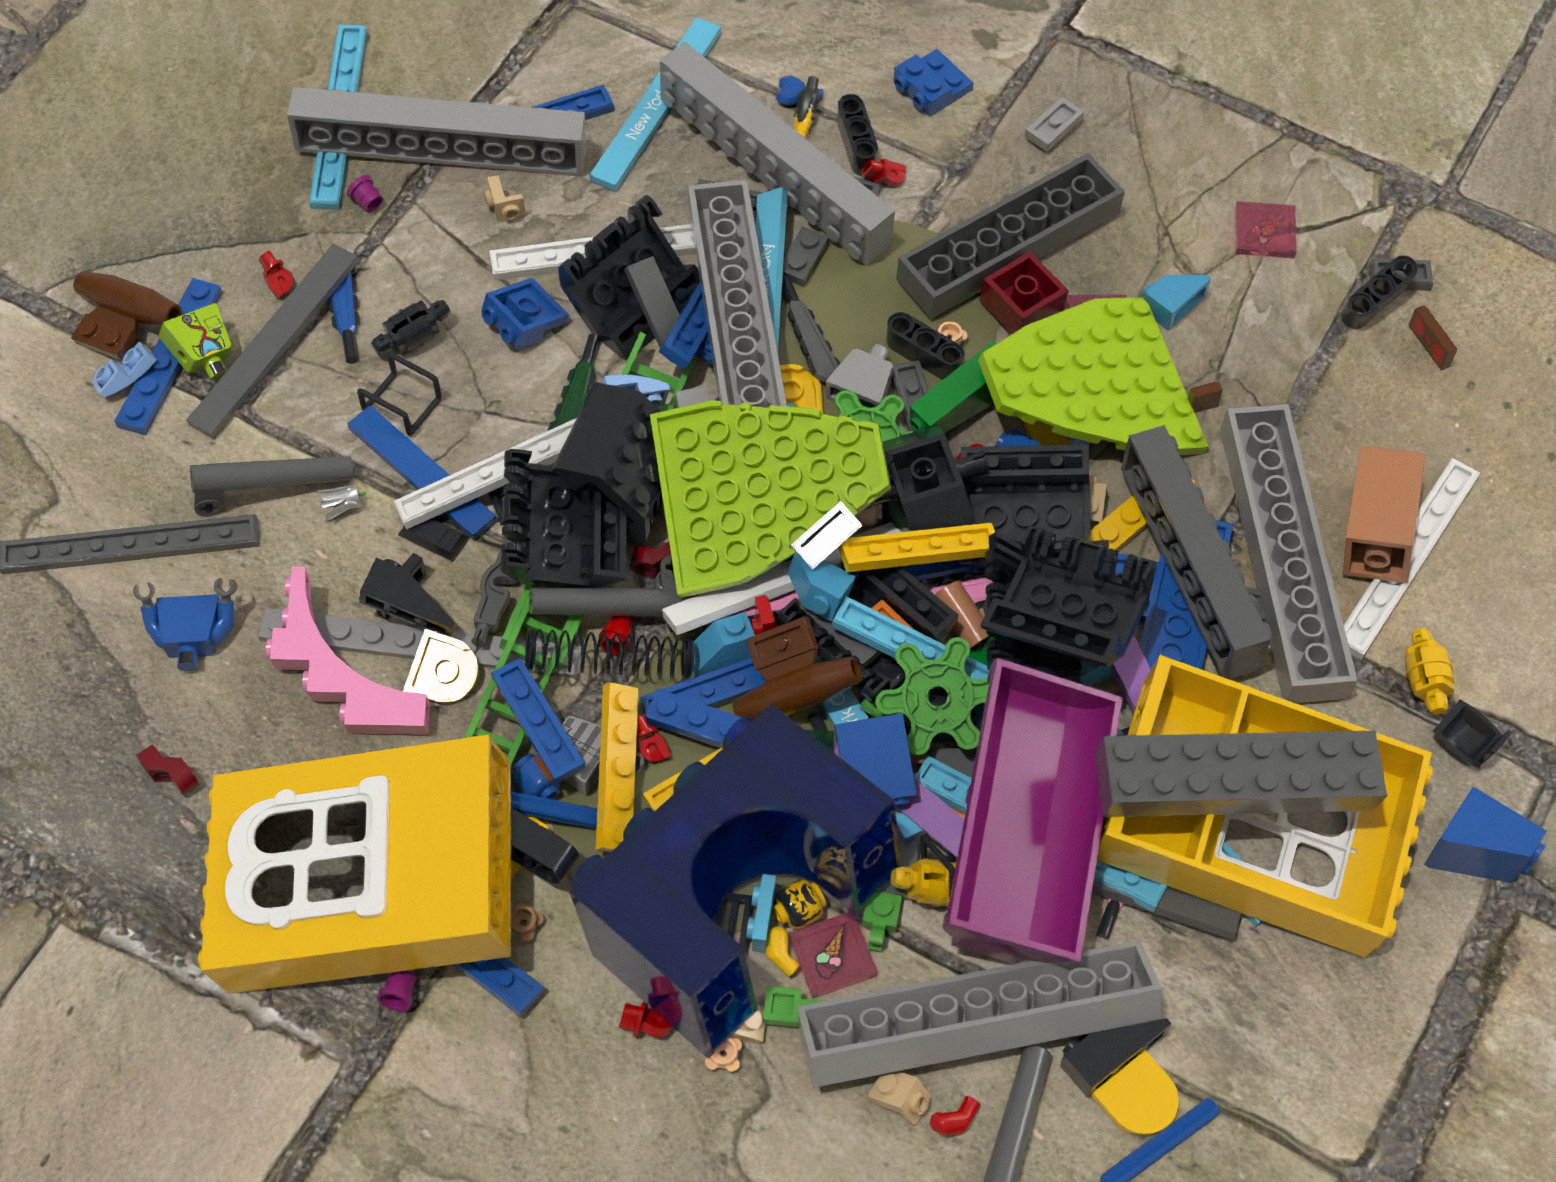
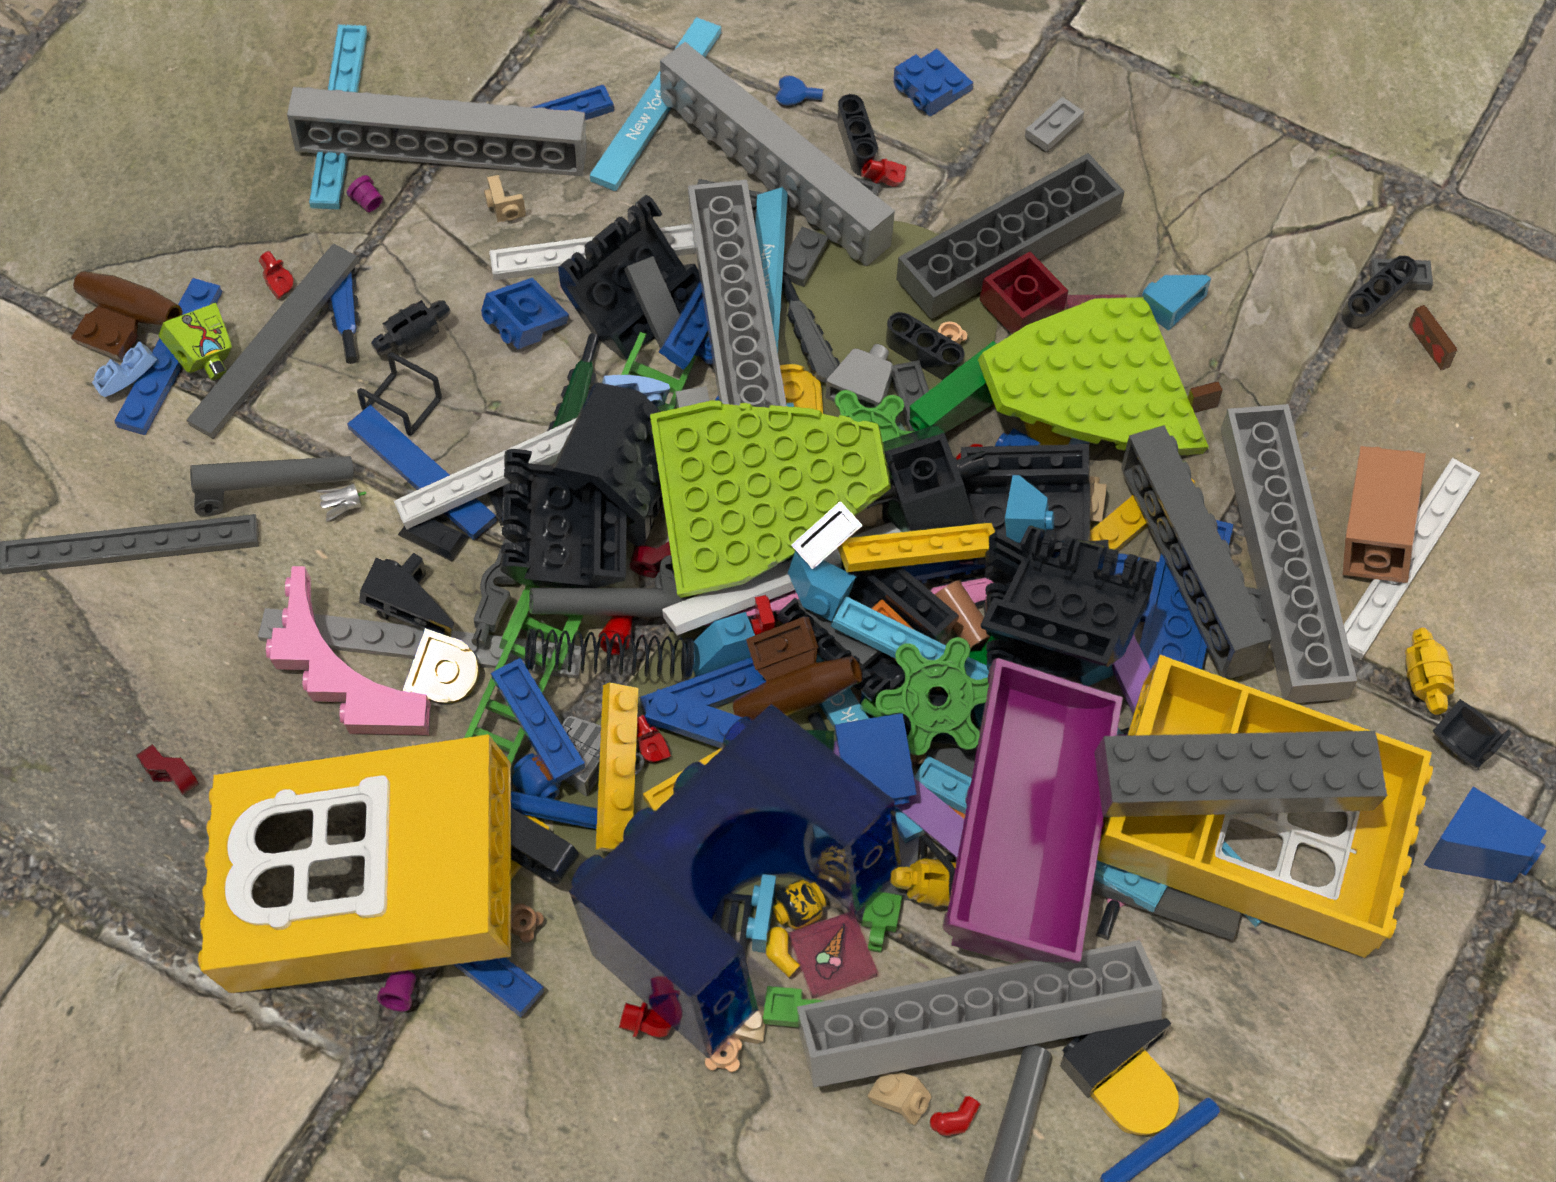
(188, 624): blue torso -> none
(806, 106): pearl dark grey piece -> none
(1026, 508): none -> dark azure slope
(1265, 229): clear pink tile -> none

